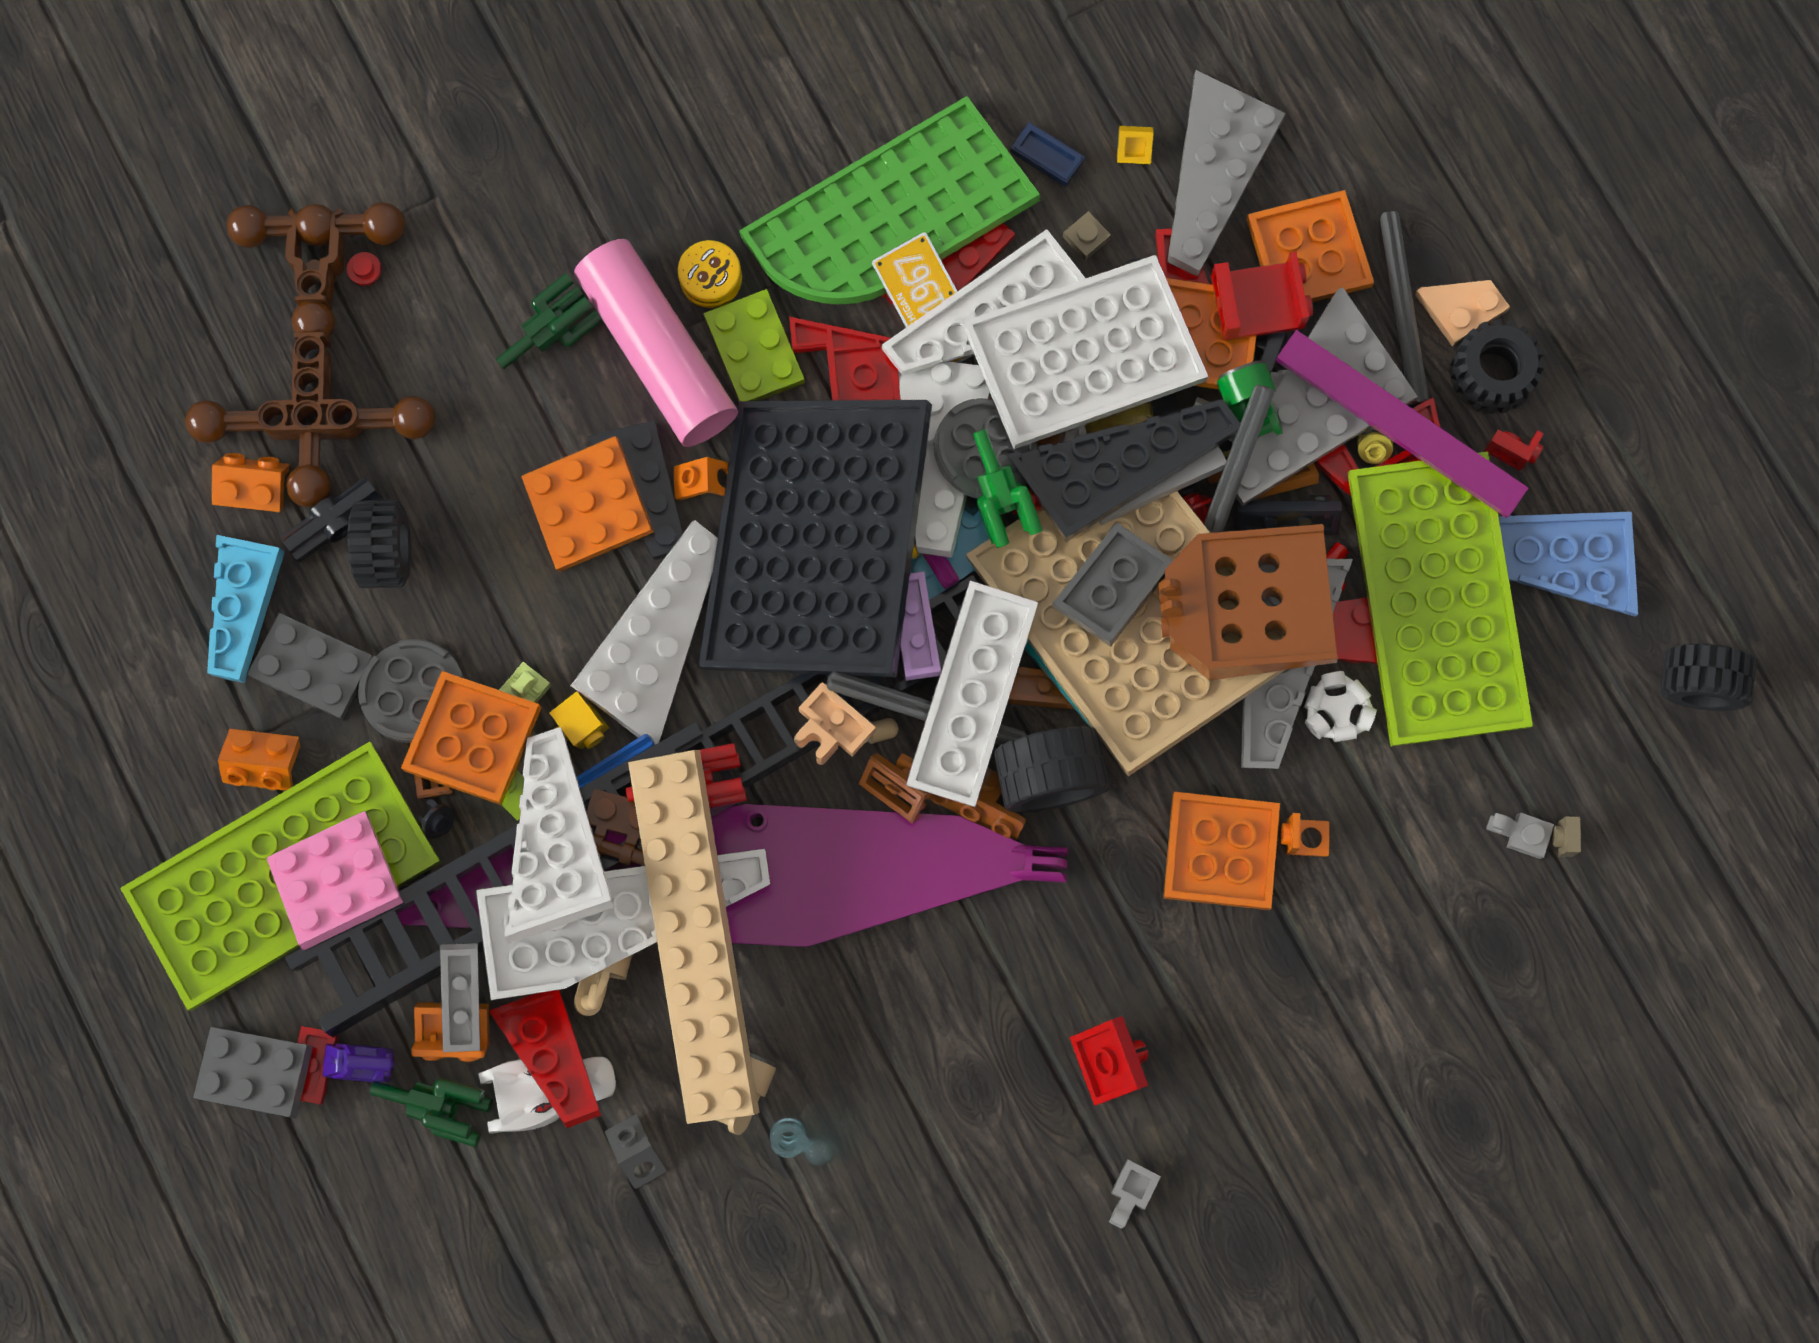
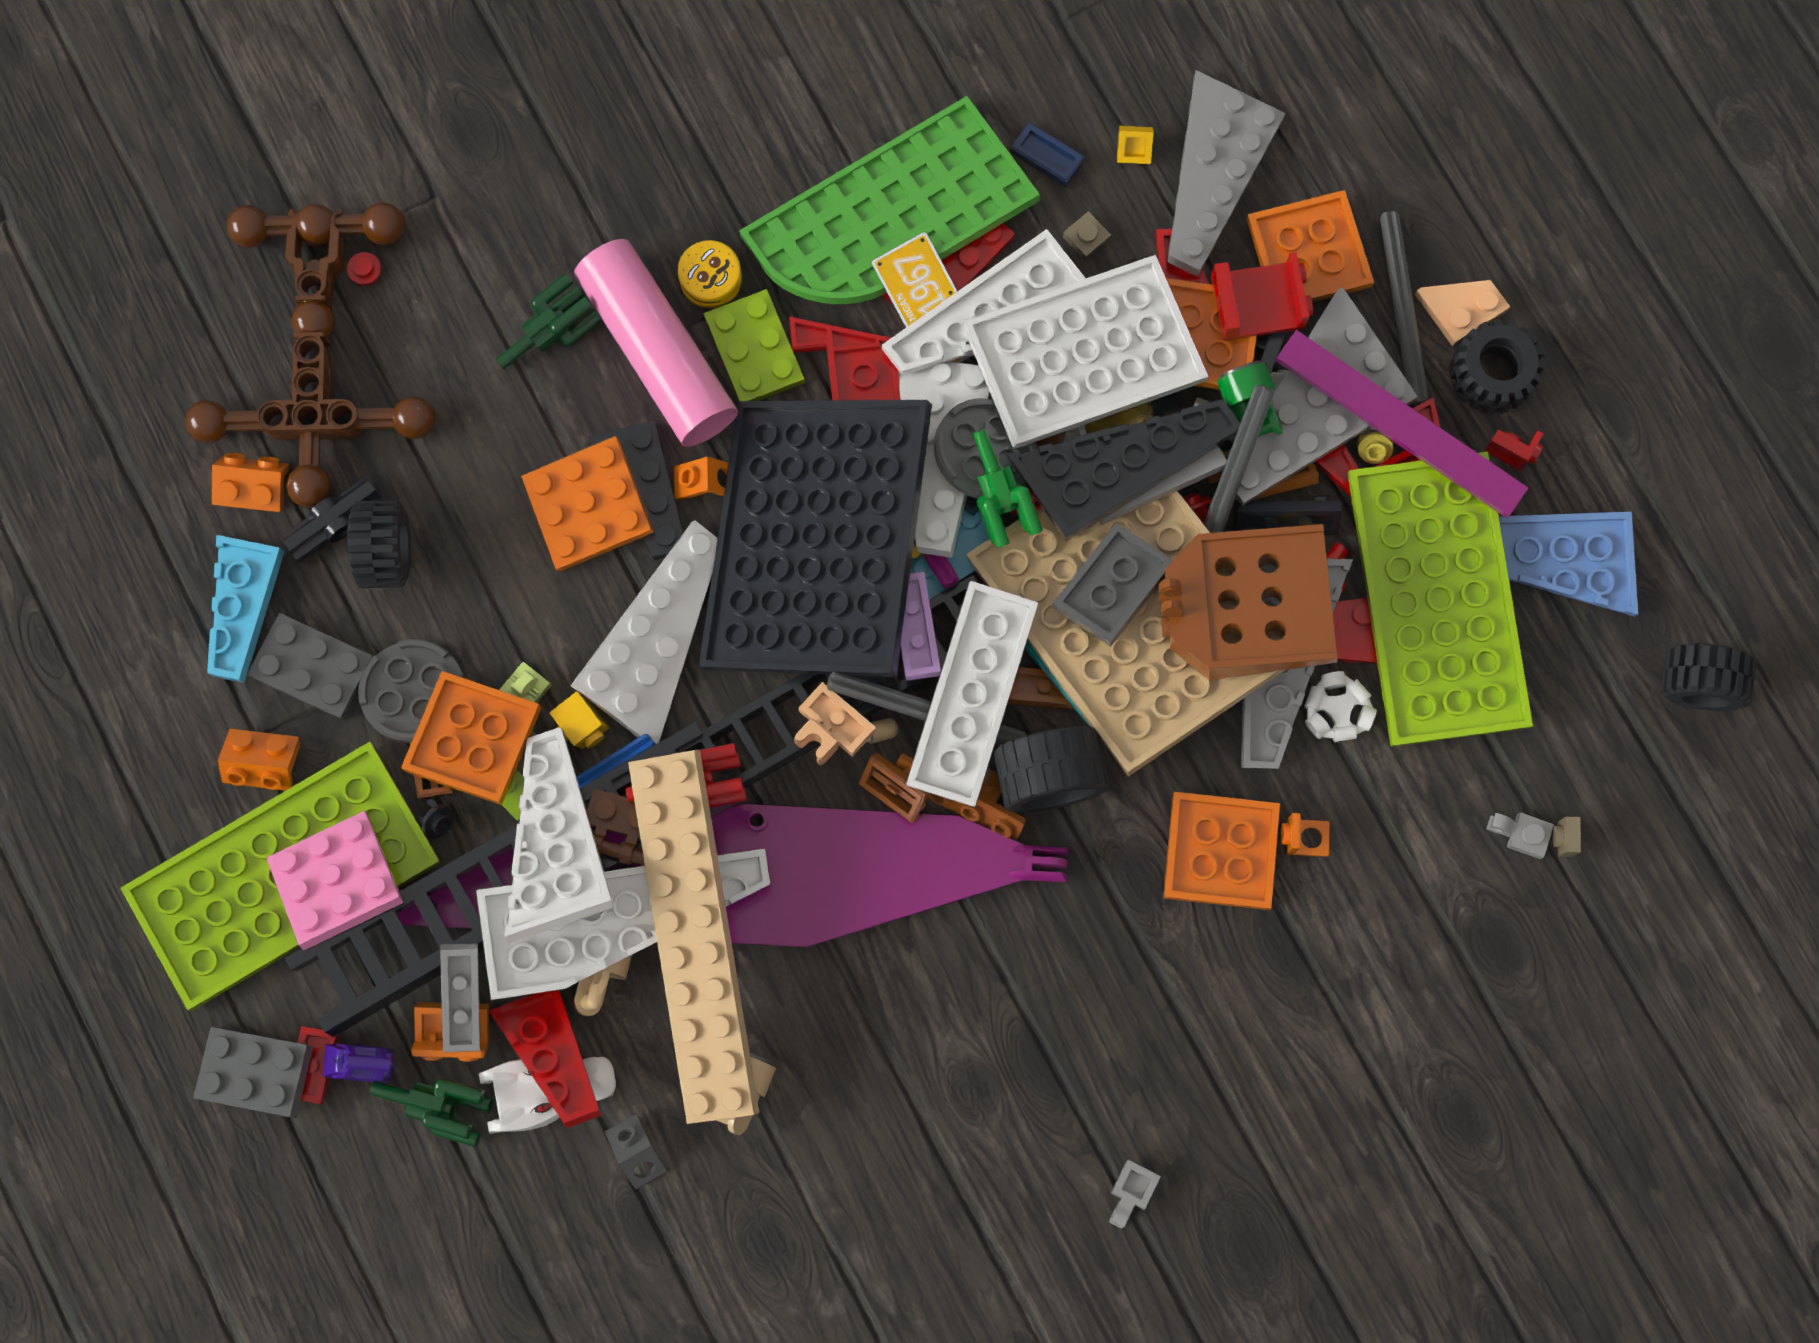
(817, 1150): clear light blue plate -> none
(1110, 1060): red tile -> none

